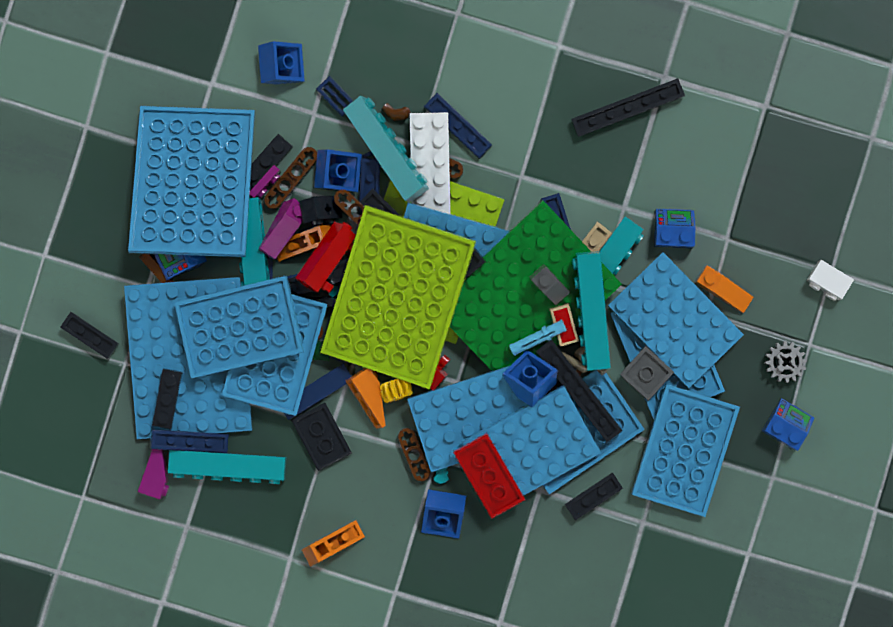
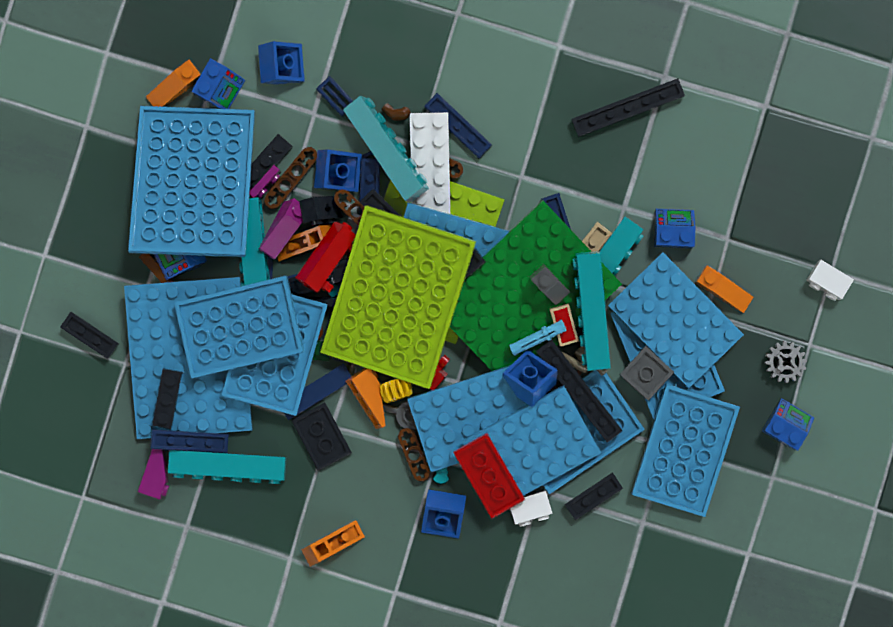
(174, 85): none -> orange slope
(218, 85): none -> blue slope
(403, 414): none -> dark grey piece
(532, 507): none -> white brick

